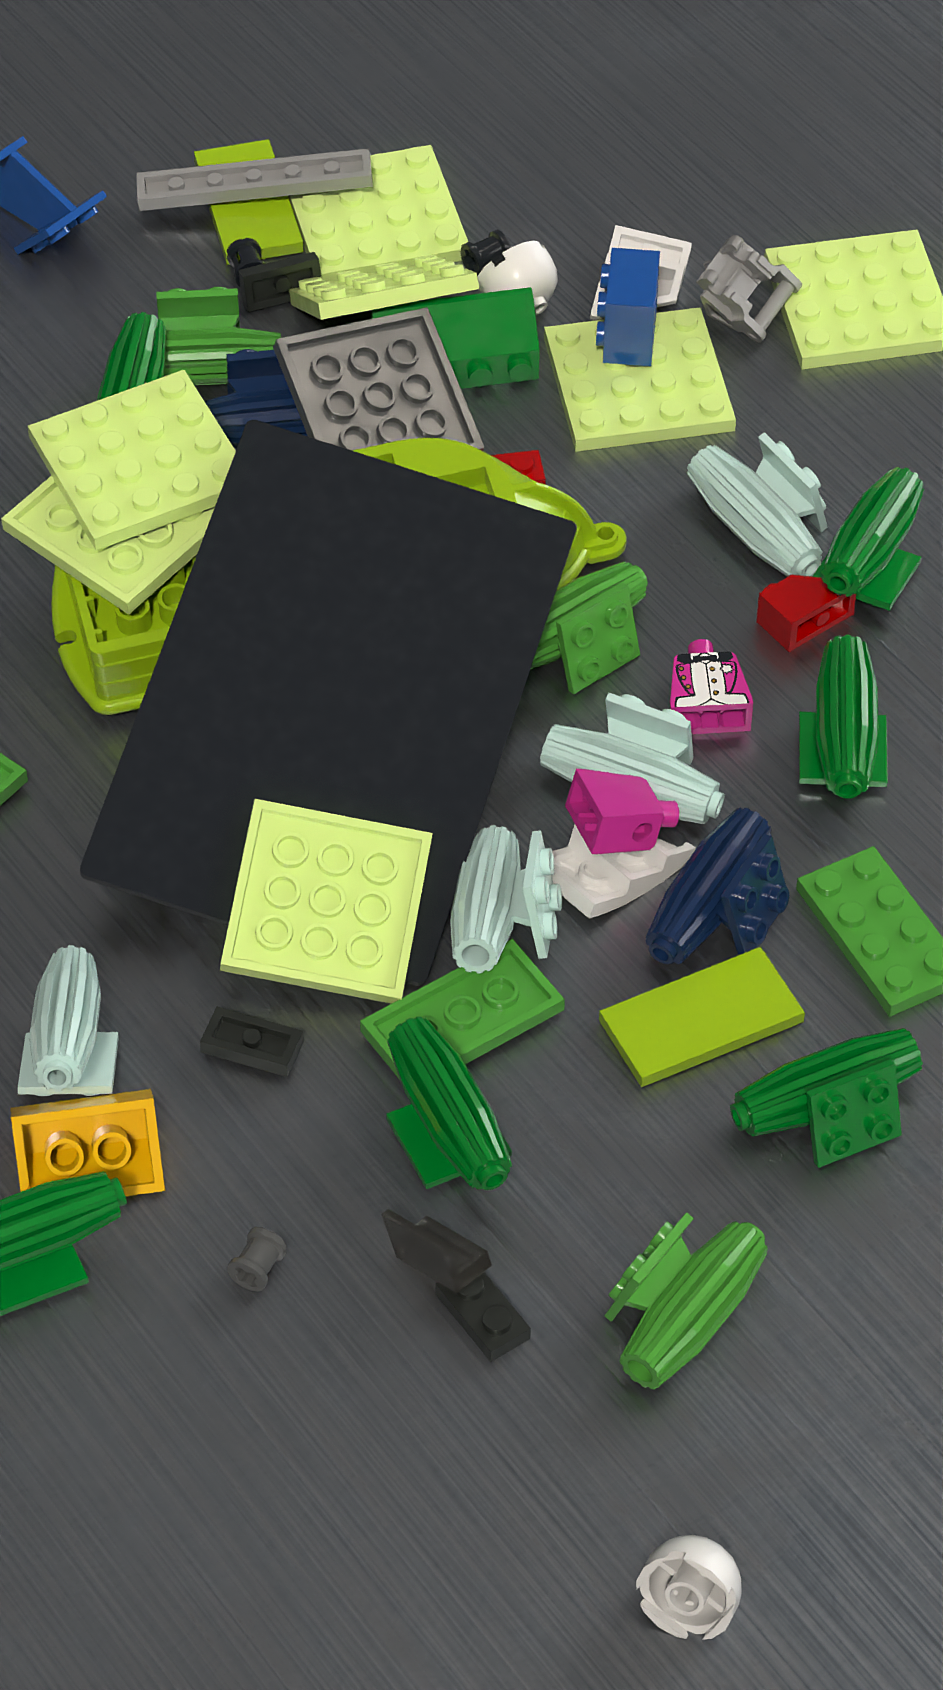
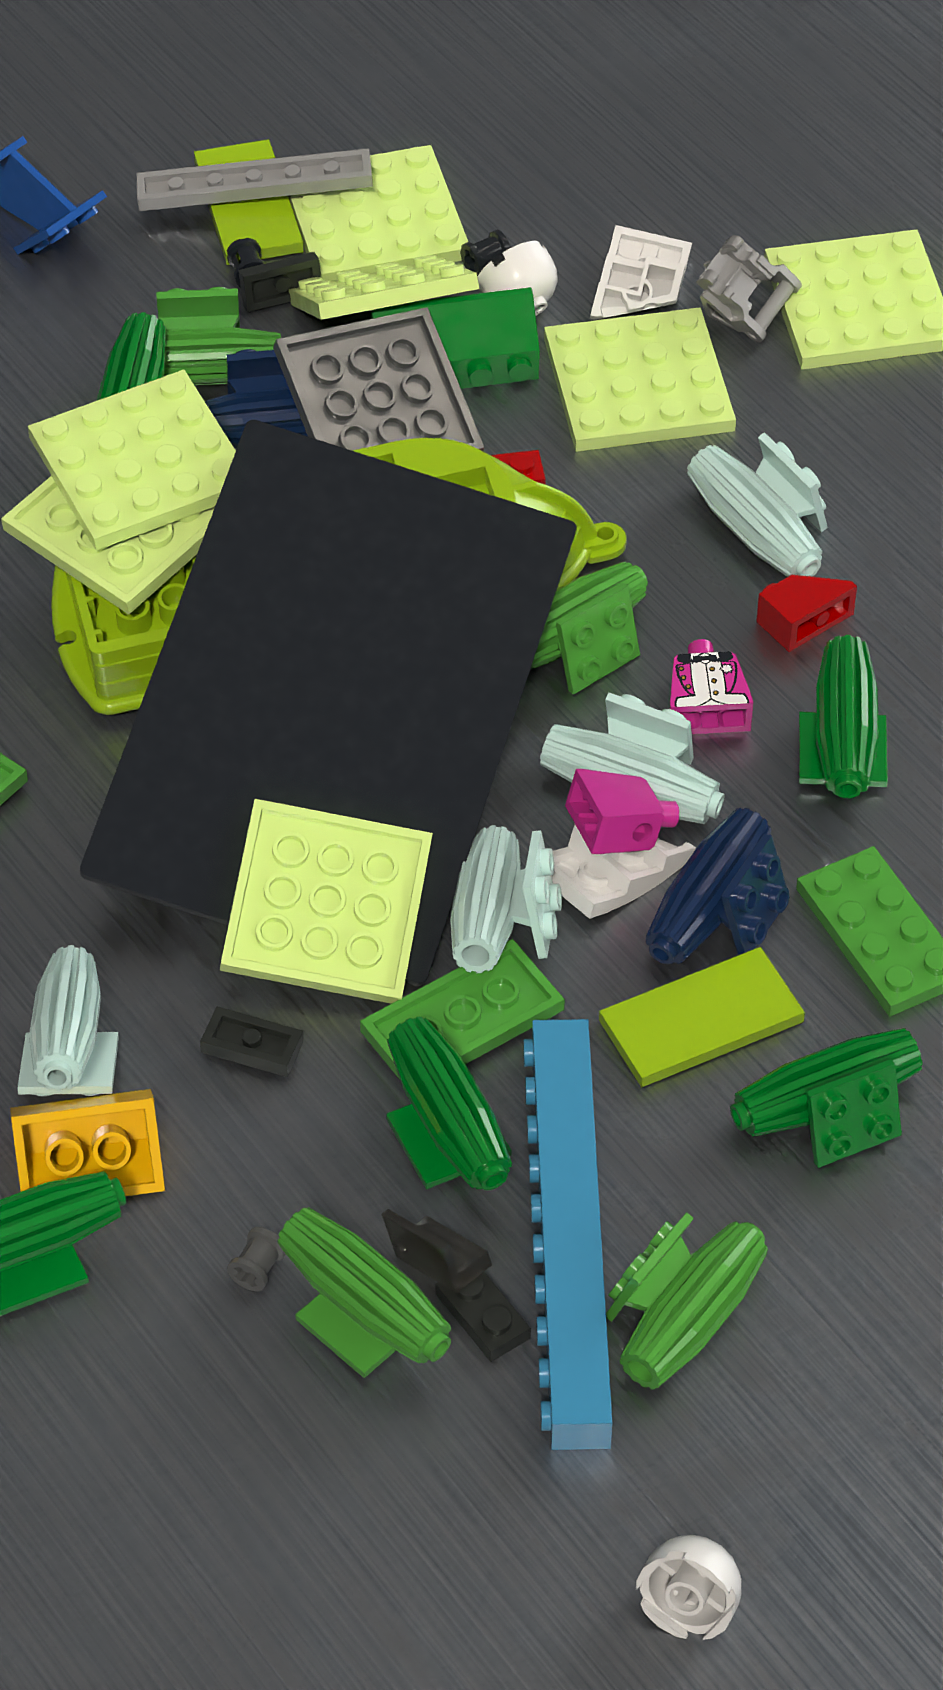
(363, 1300): none -> bright green plate
(569, 1237): none -> dark azure brick
(628, 306): blue brick -> none
(865, 547): green plate -> none

